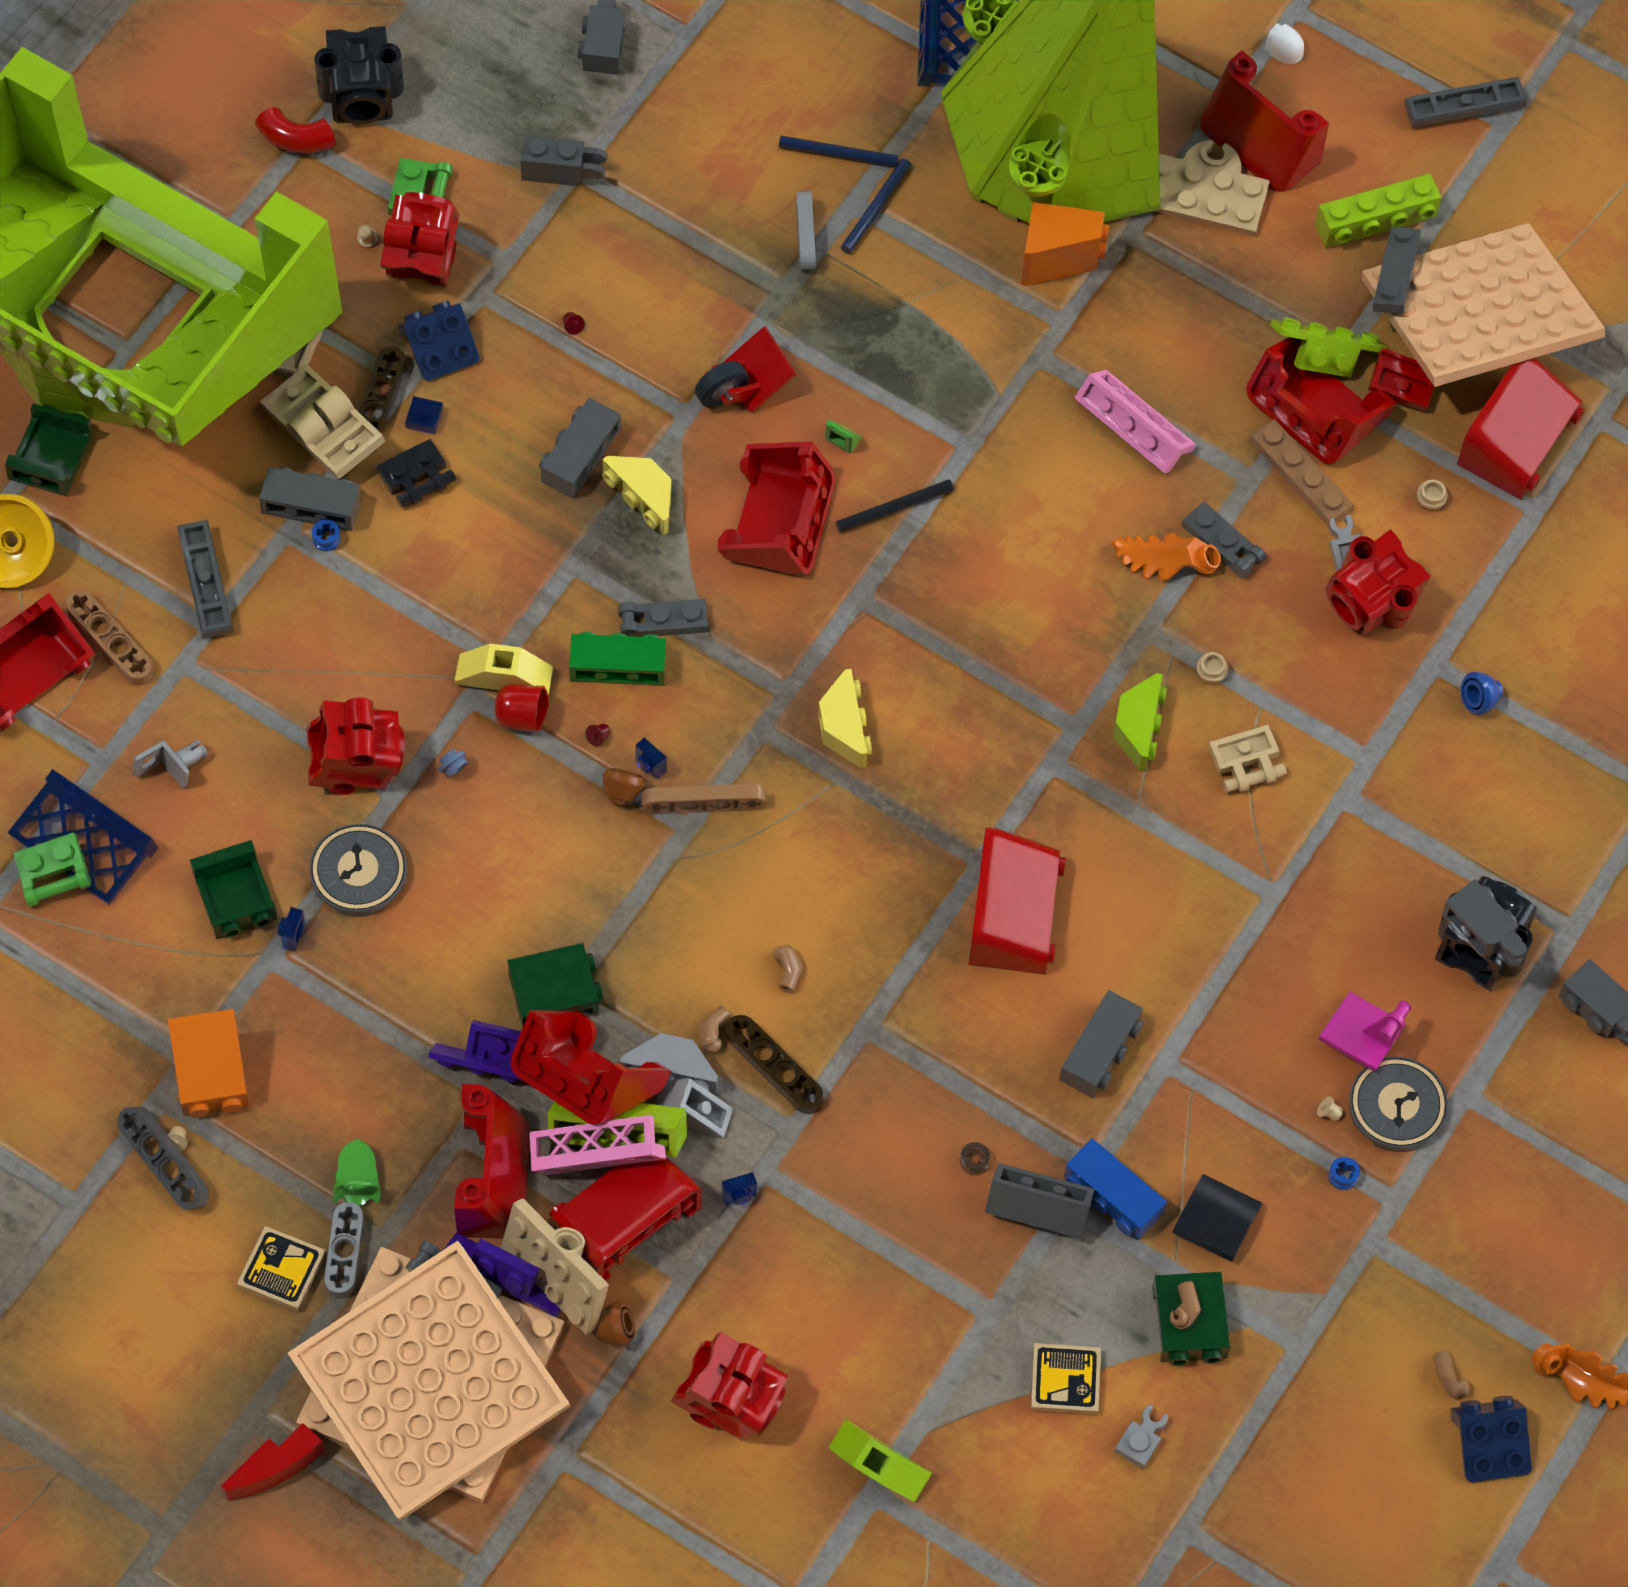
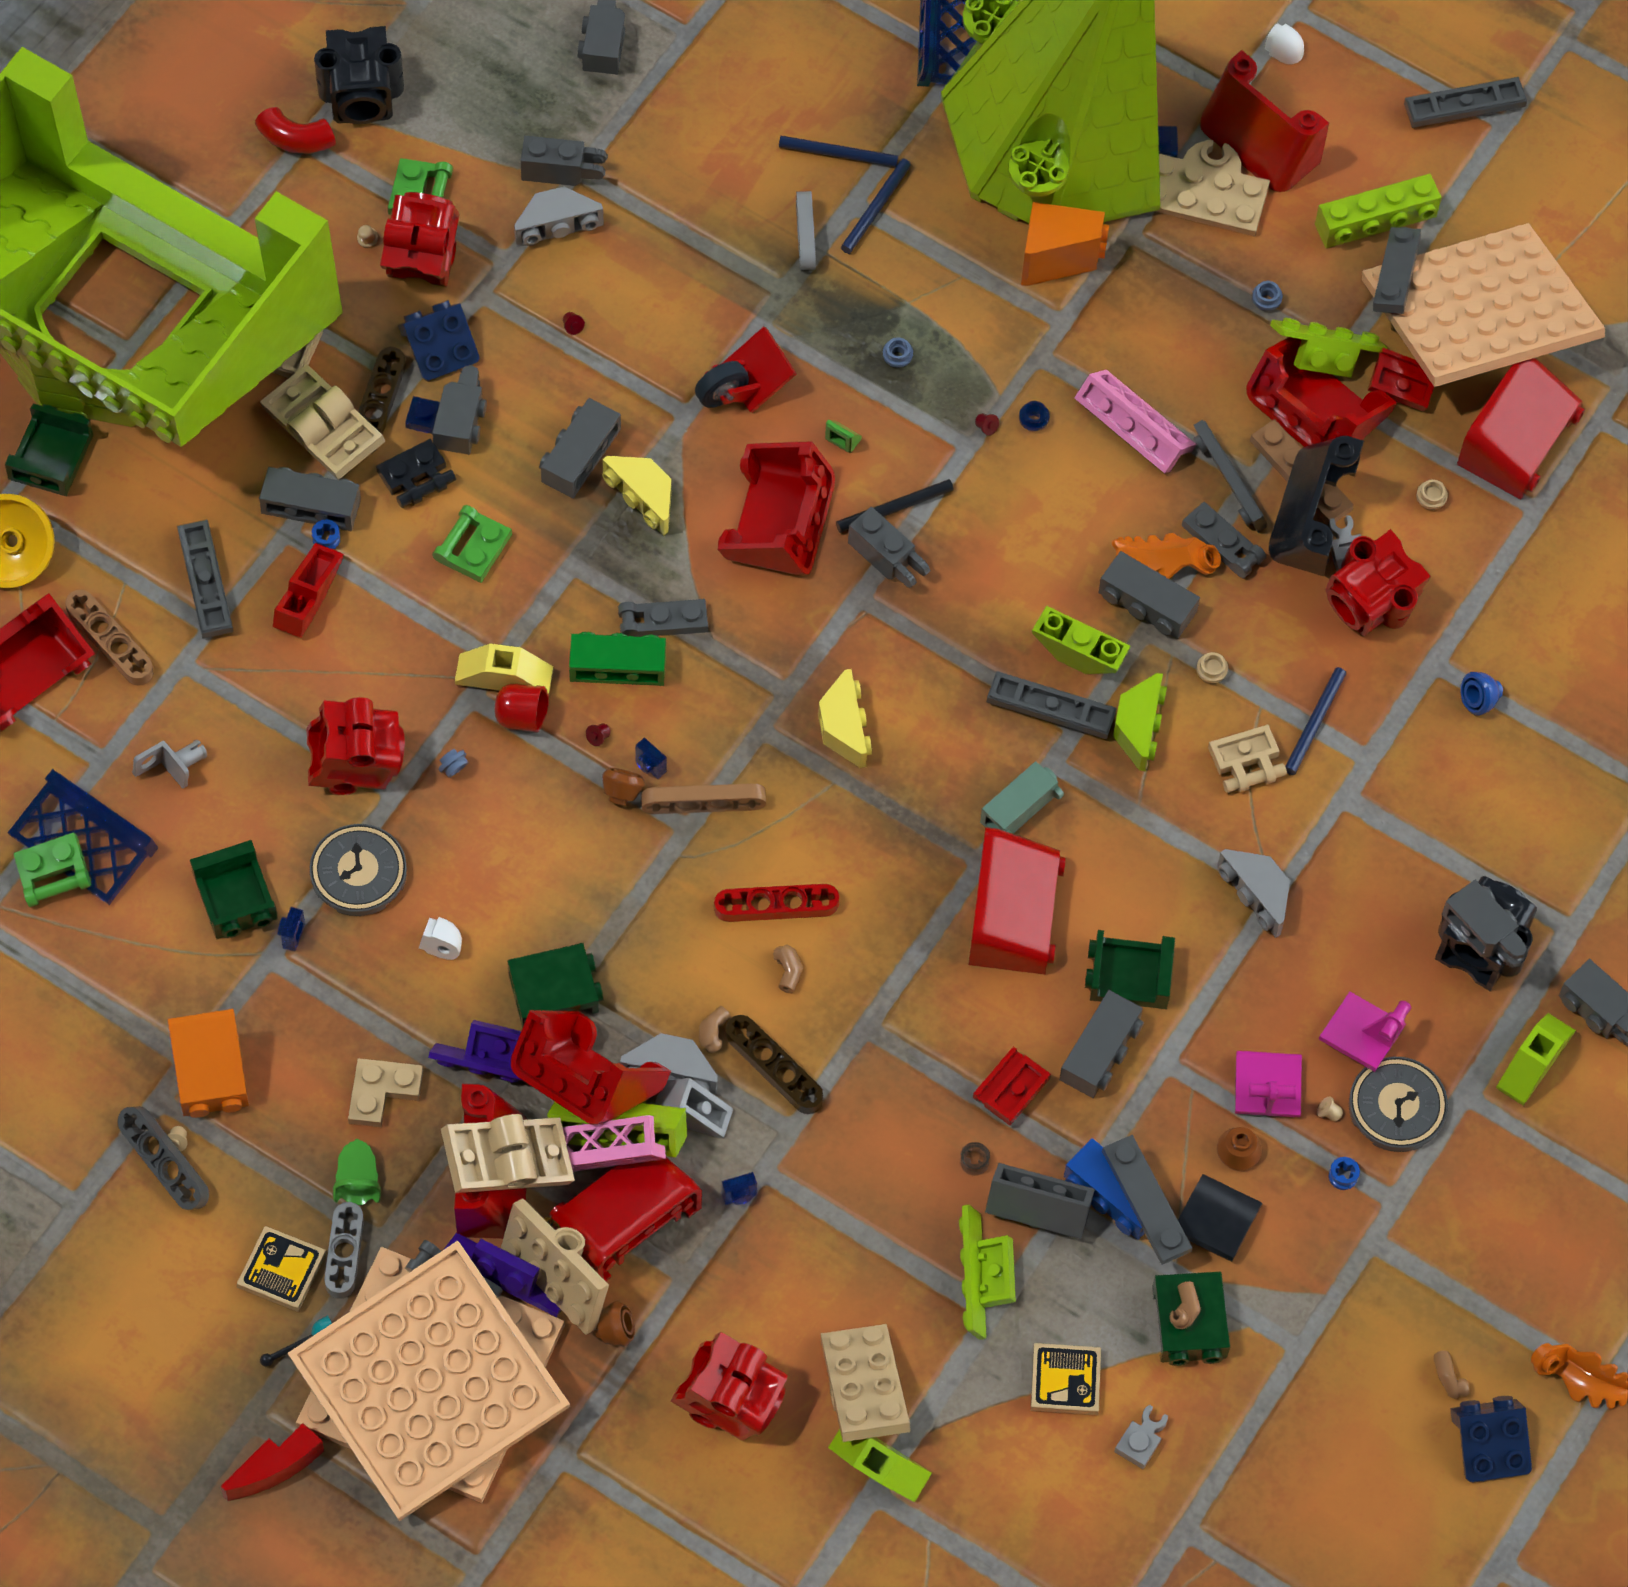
(267, 1359): none -> black hinge
(307, 590): none -> red slope
(379, 1080): none -> tan plate
(441, 939): none -> white piece
(459, 413): none -> dark grey hinge
(481, 548): none -> bright green plate
(507, 1154): none -> tan plate
(556, 215): none -> light grey slope
(776, 897): none -> red beam
(864, 1383): none -> tan plate
(885, 547): none -> dark grey hinge
(897, 345): none -> sand blue plate
(987, 423): none -> dark red piece
(987, 1271): none -> lime bracket
(1011, 1086): none -> red plate
(1021, 799): none -> sand green brick
(1034, 408): none -> clear blue plate
(1051, 705): none -> dark grey plate
(1079, 644): none -> lime slope
(1131, 970): none -> dark green panel
(1147, 1199): none -> dark grey plate
(1148, 595): none -> dark grey brick
(1168, 140): none -> clear blue plate
(1239, 1148): none -> dark orange cone
(1250, 511): none -> dark grey plate
(1258, 885): none -> light grey slope
(1267, 288): none -> sand blue plate
(1268, 1084): none -> dark pink plate
(1296, 536): none -> black windscreen
(1315, 720): none -> dark blue bar
(1535, 1058): none -> lime slope

